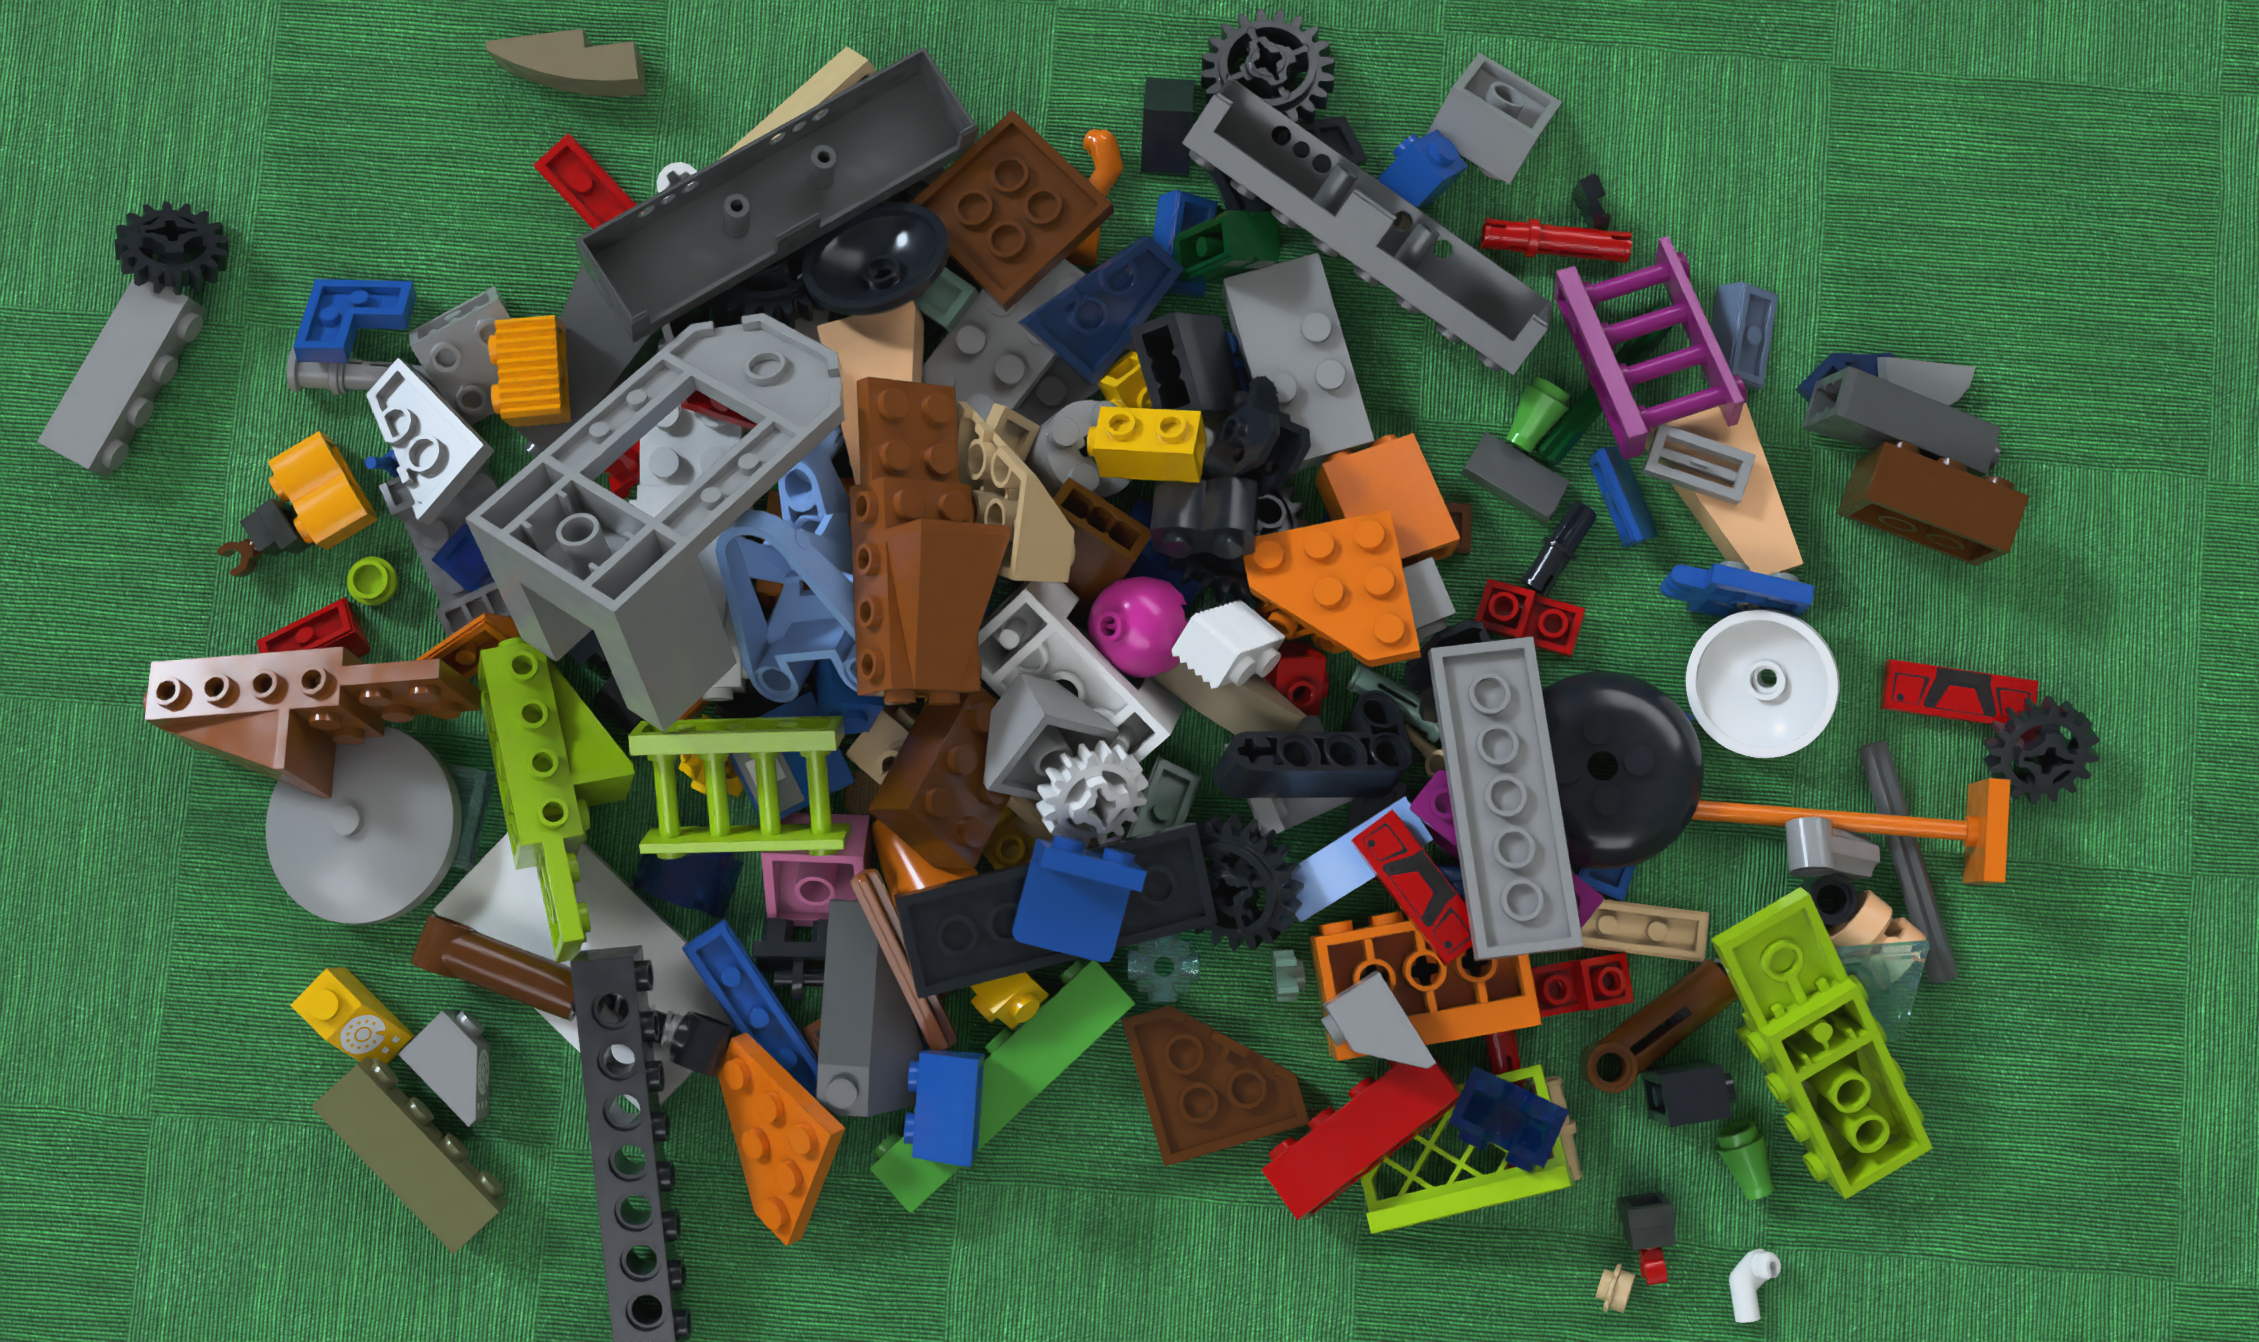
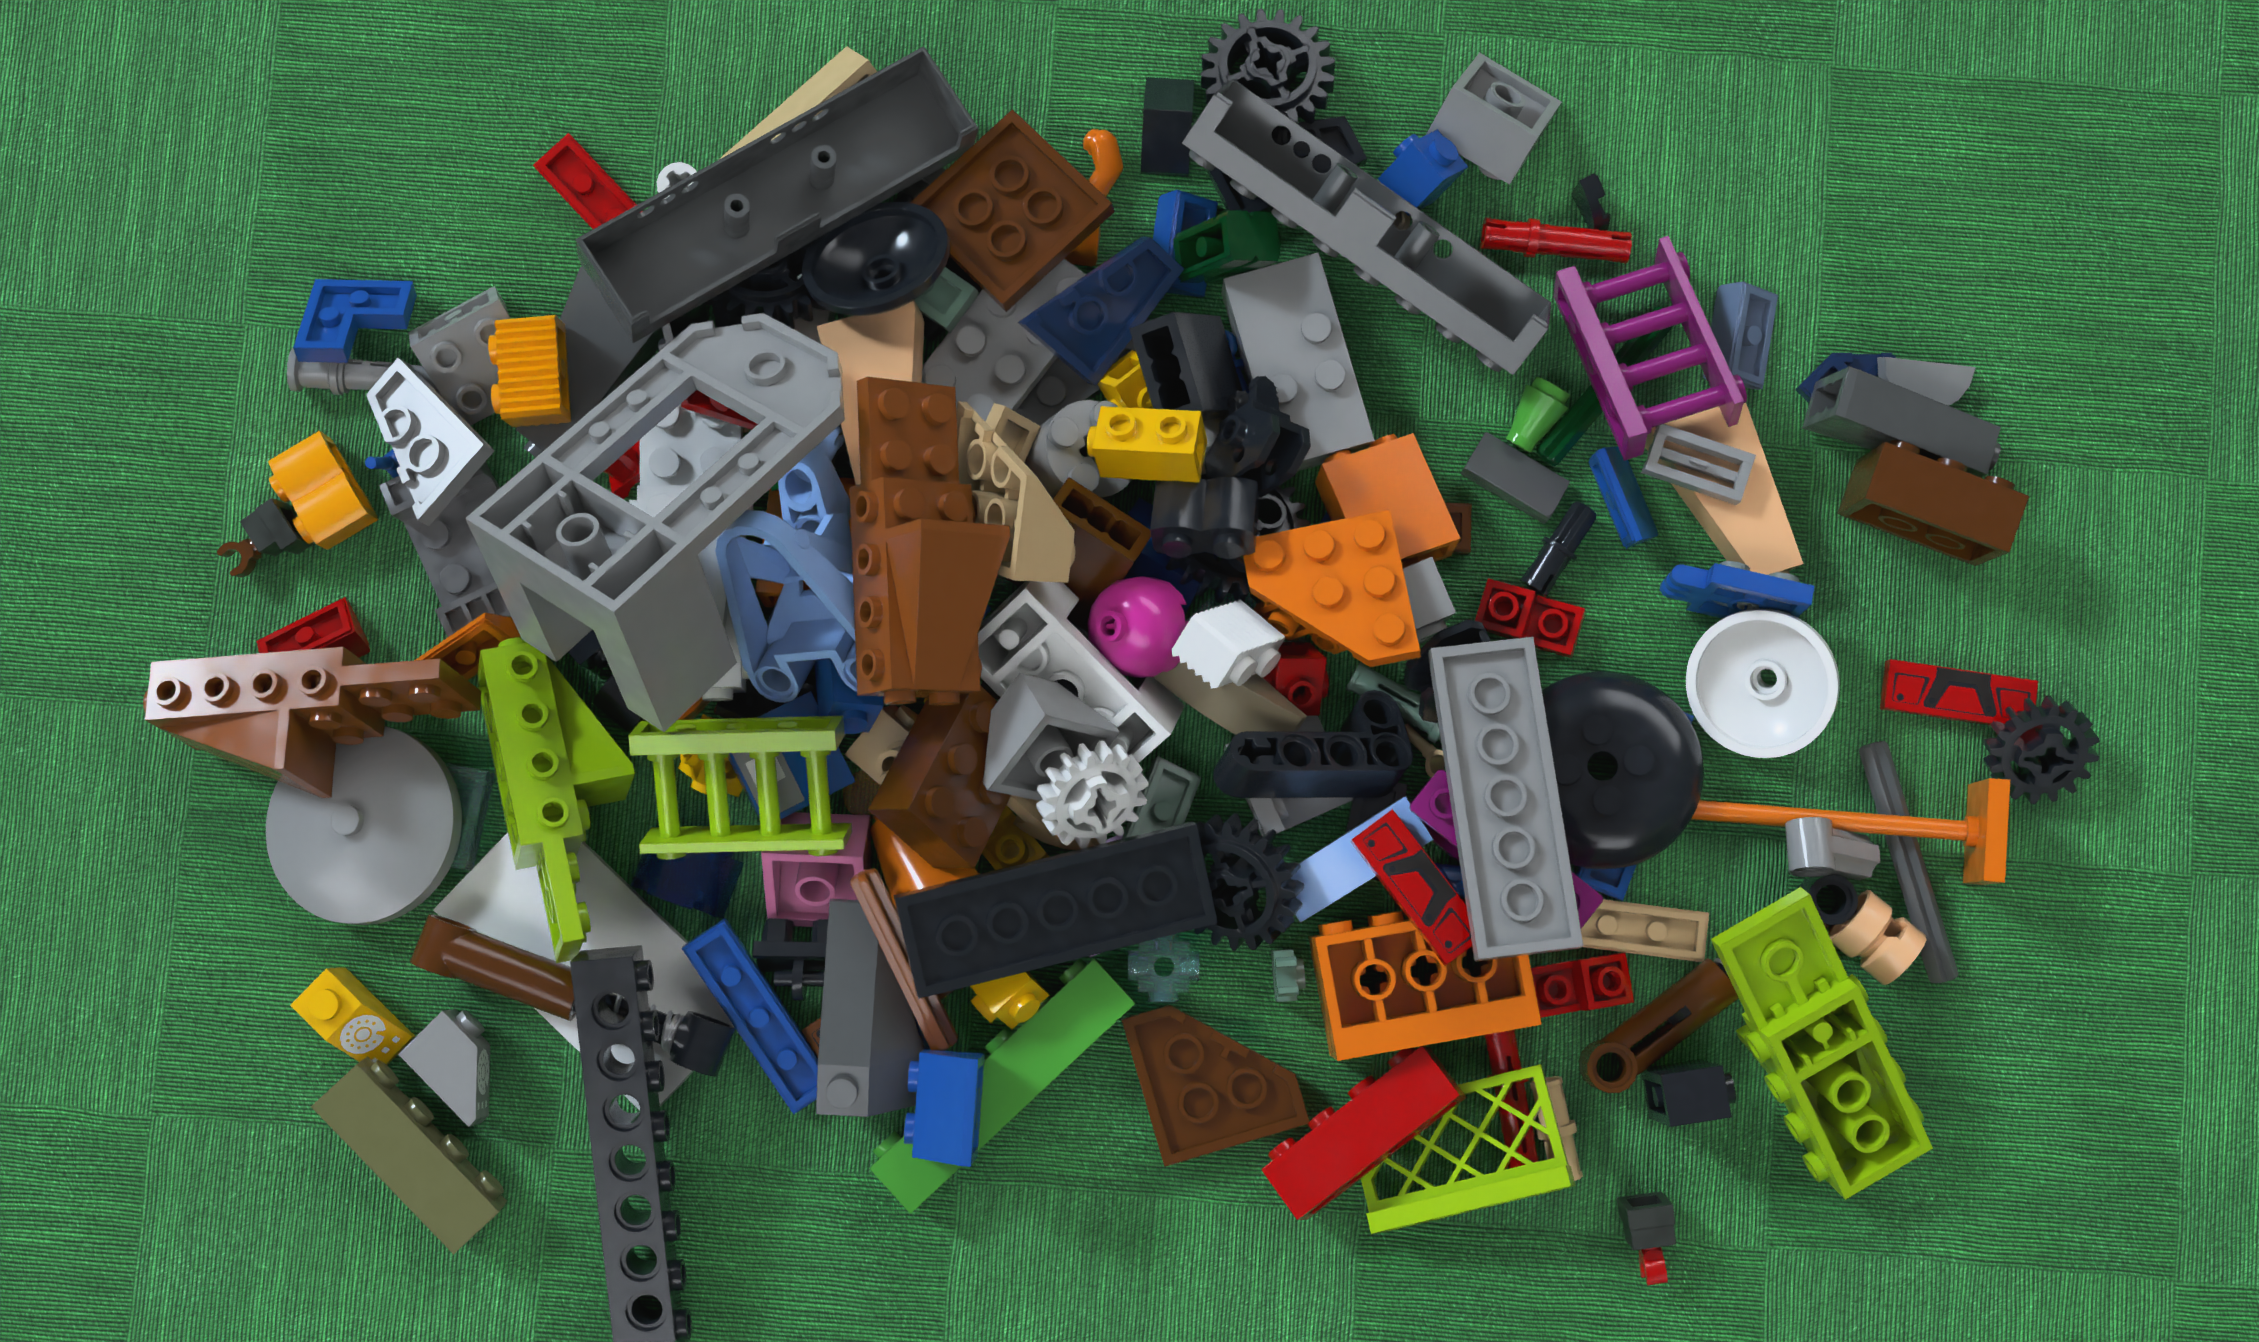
(122, 377): light grey brick -> none
(171, 248): black gear -> none
(372, 581): lime plate -> none
(463, 560): clear blue plate -> none
(572, 63): dark tan slope -> none
(780, 1137): orange plate -> none
(1076, 898): blue bracket -> none
(1374, 1023): light grey slope -> none
(1509, 1118): clear blue cylinder -> none
(1615, 1289): tan plate -> none
(1746, 1157): bright green cone -> none
(1747, 1278): white arm -> none
(1890, 978): clear light blue wing -> none

